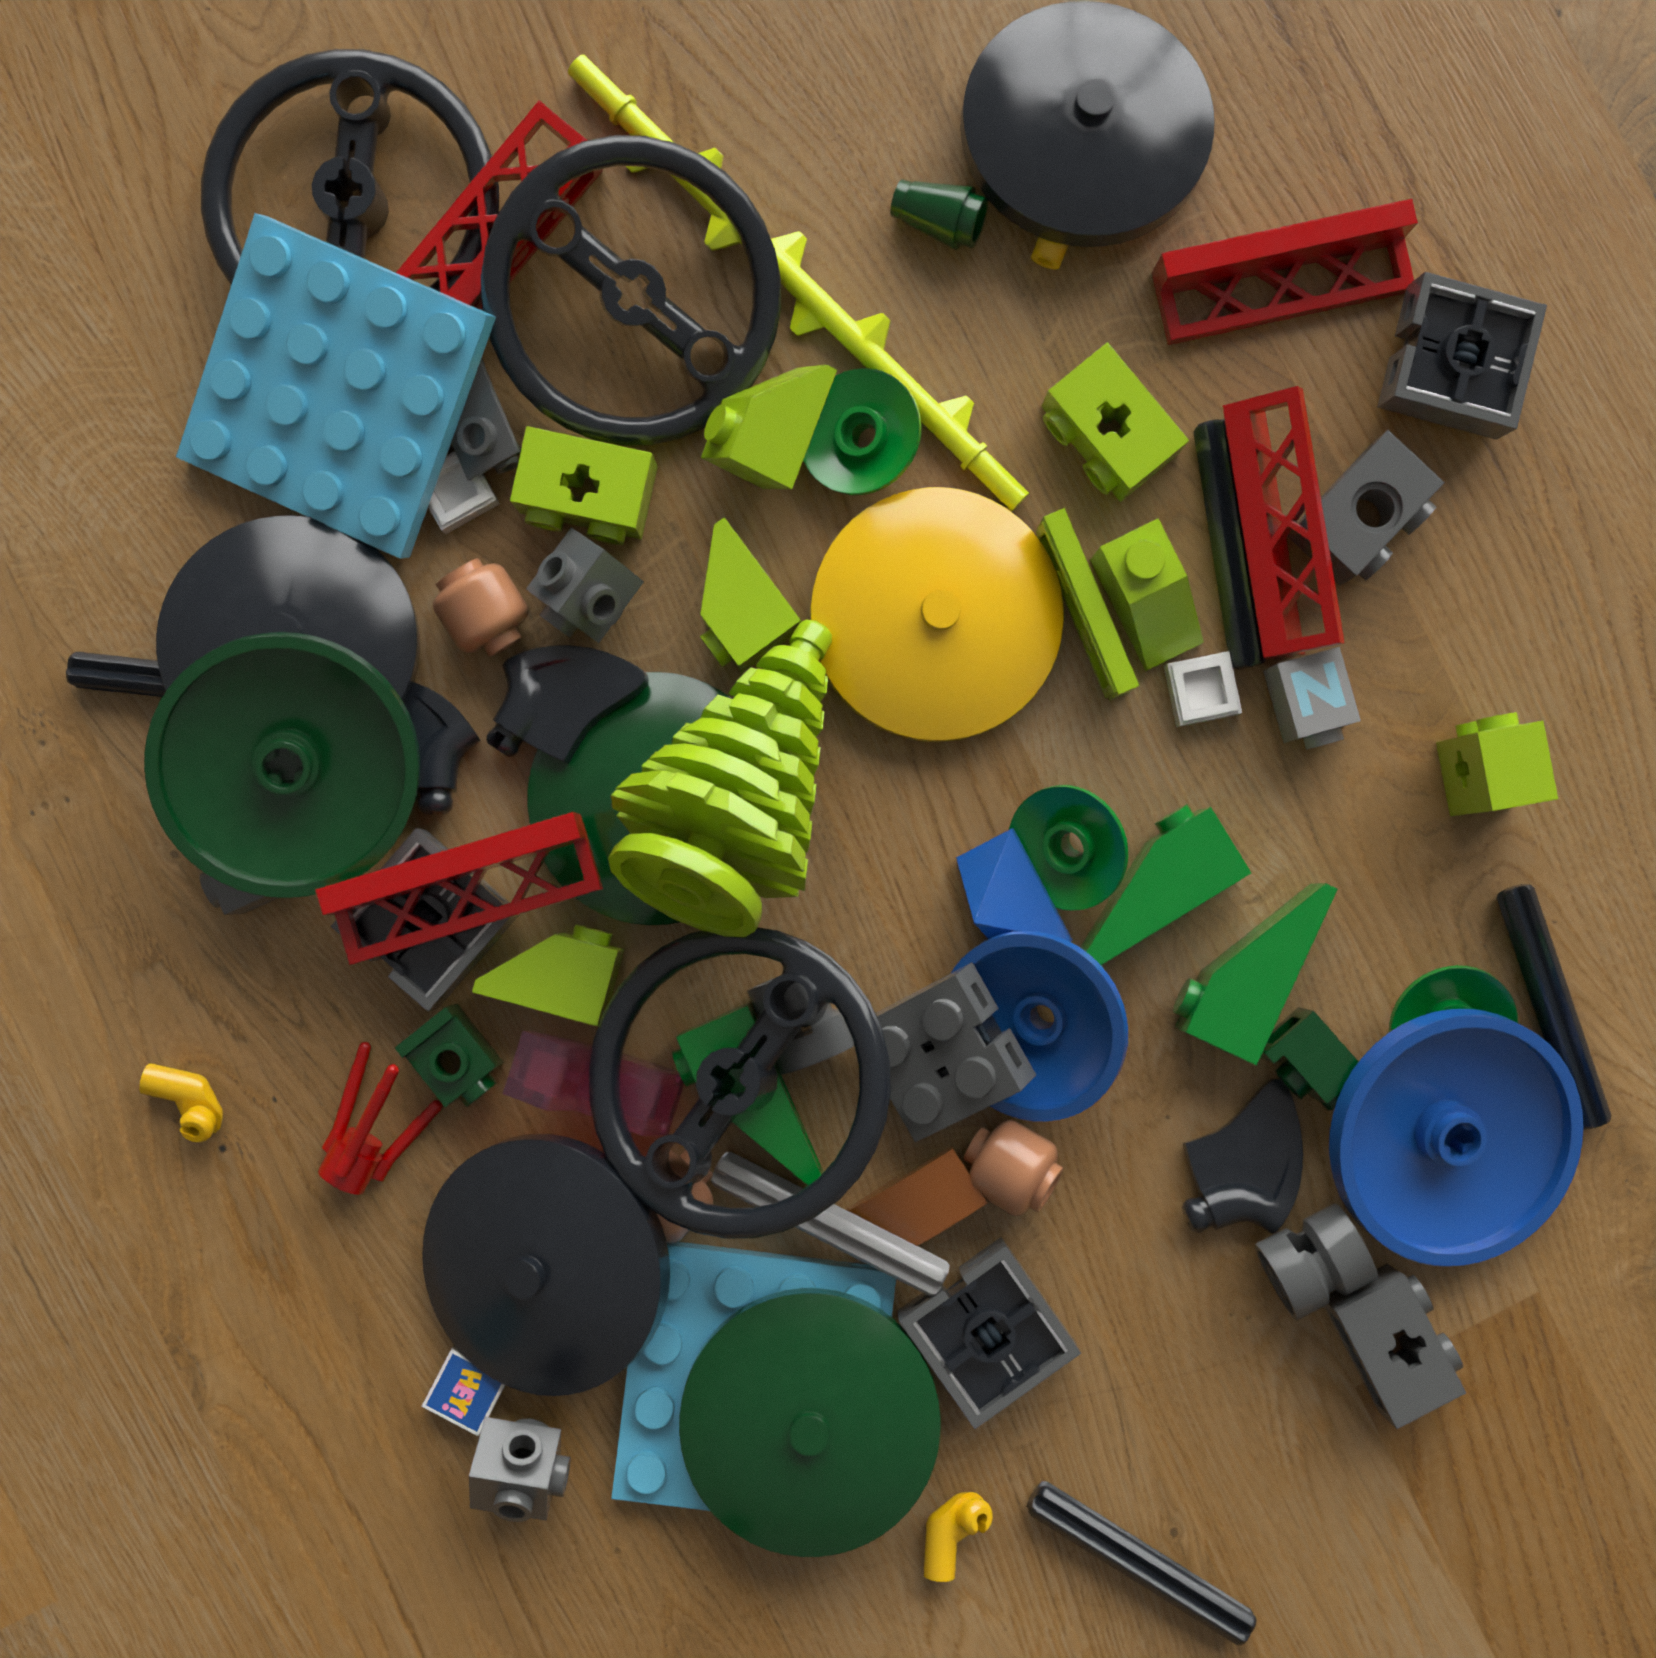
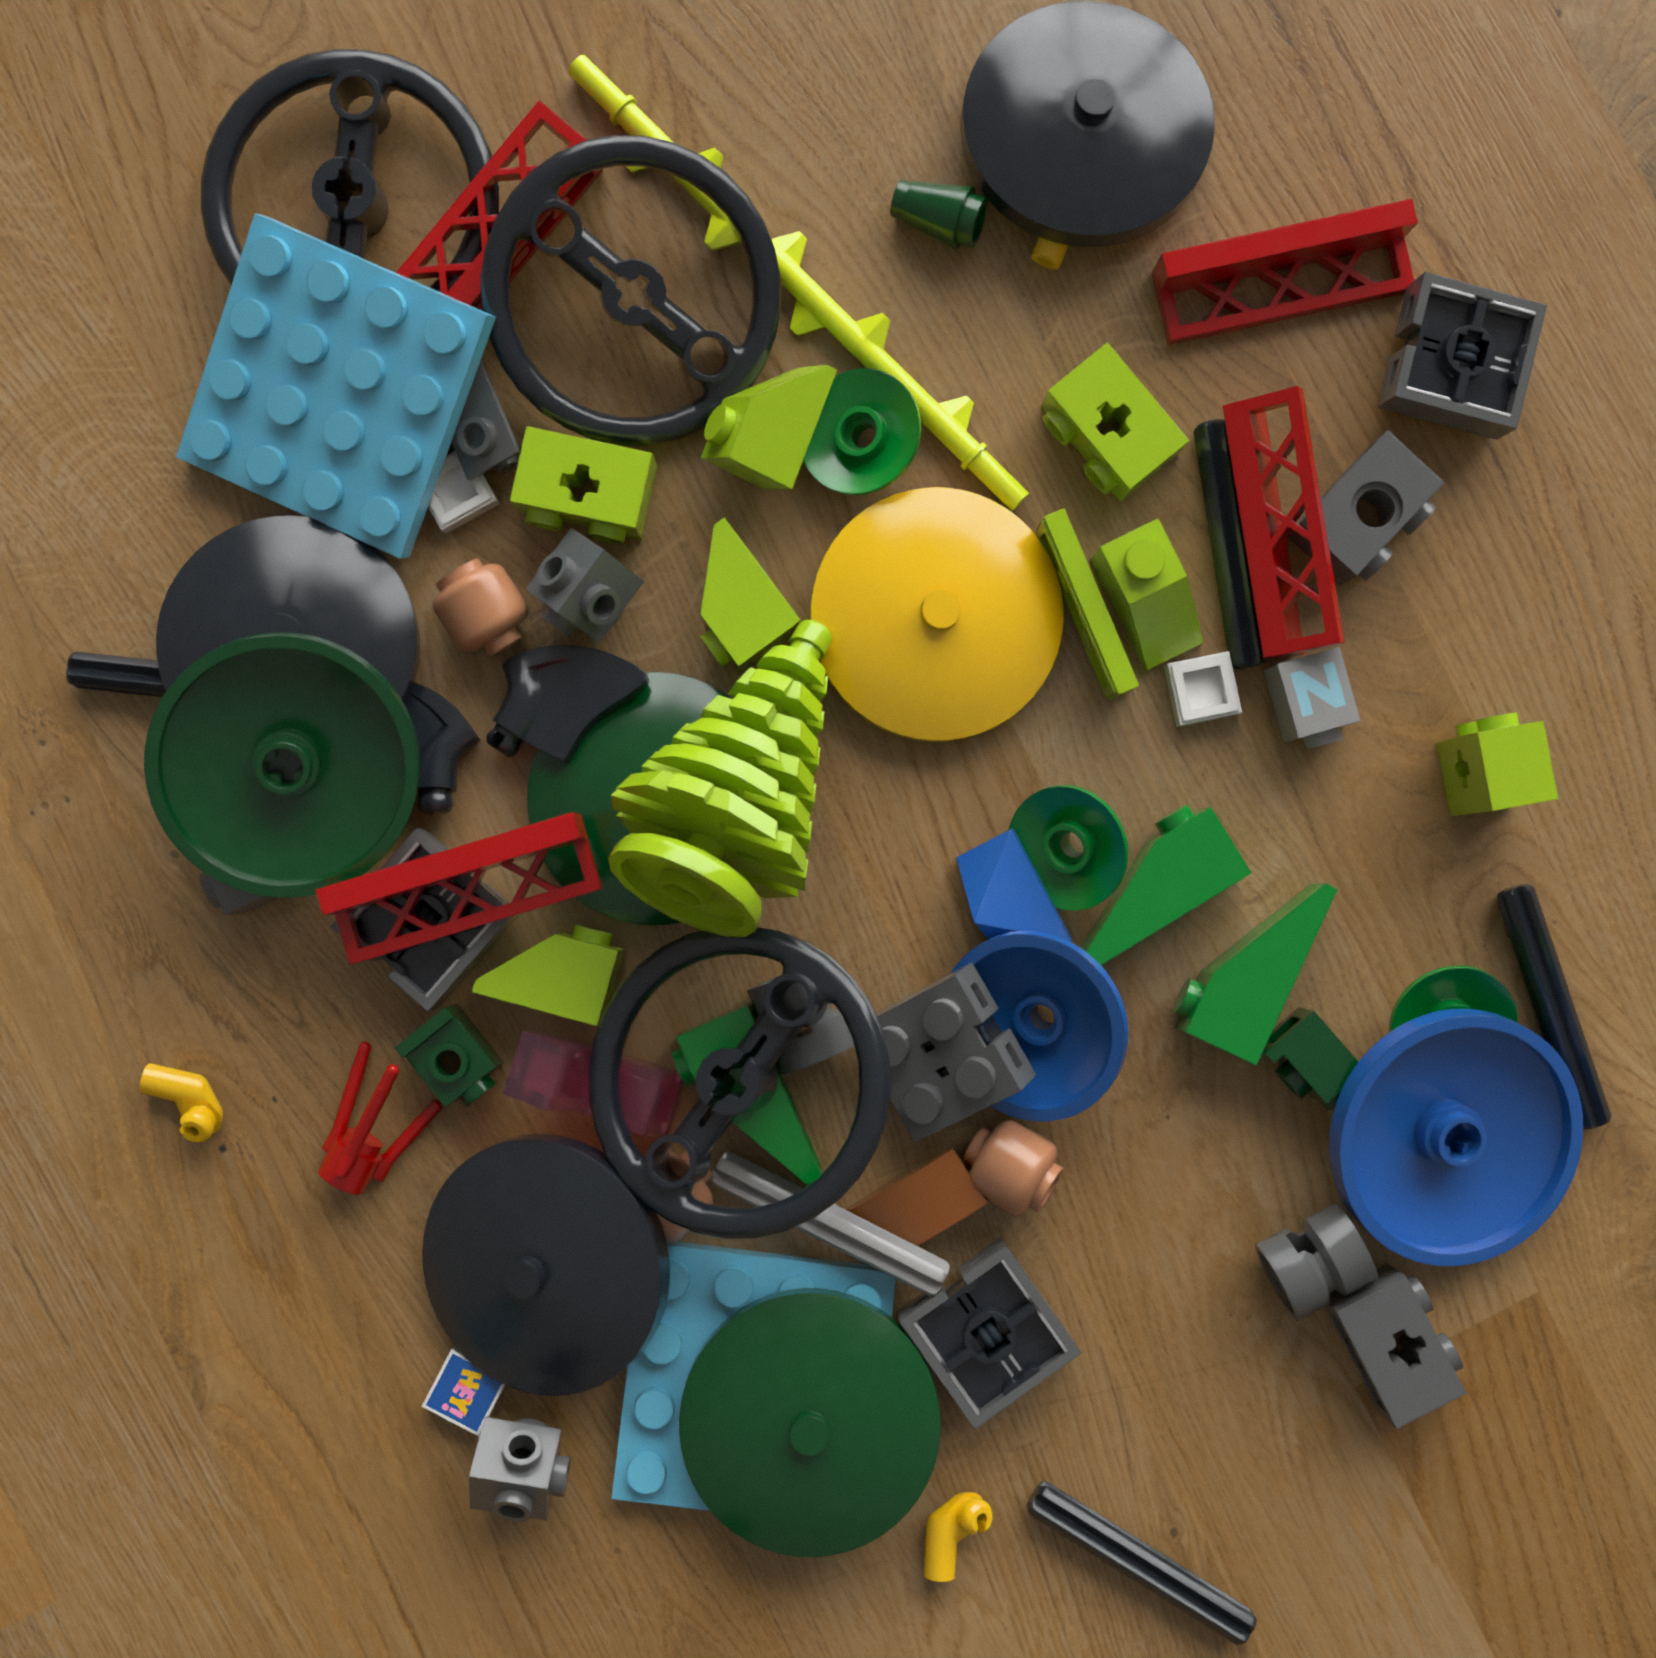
(1248, 1165): black arm -> none

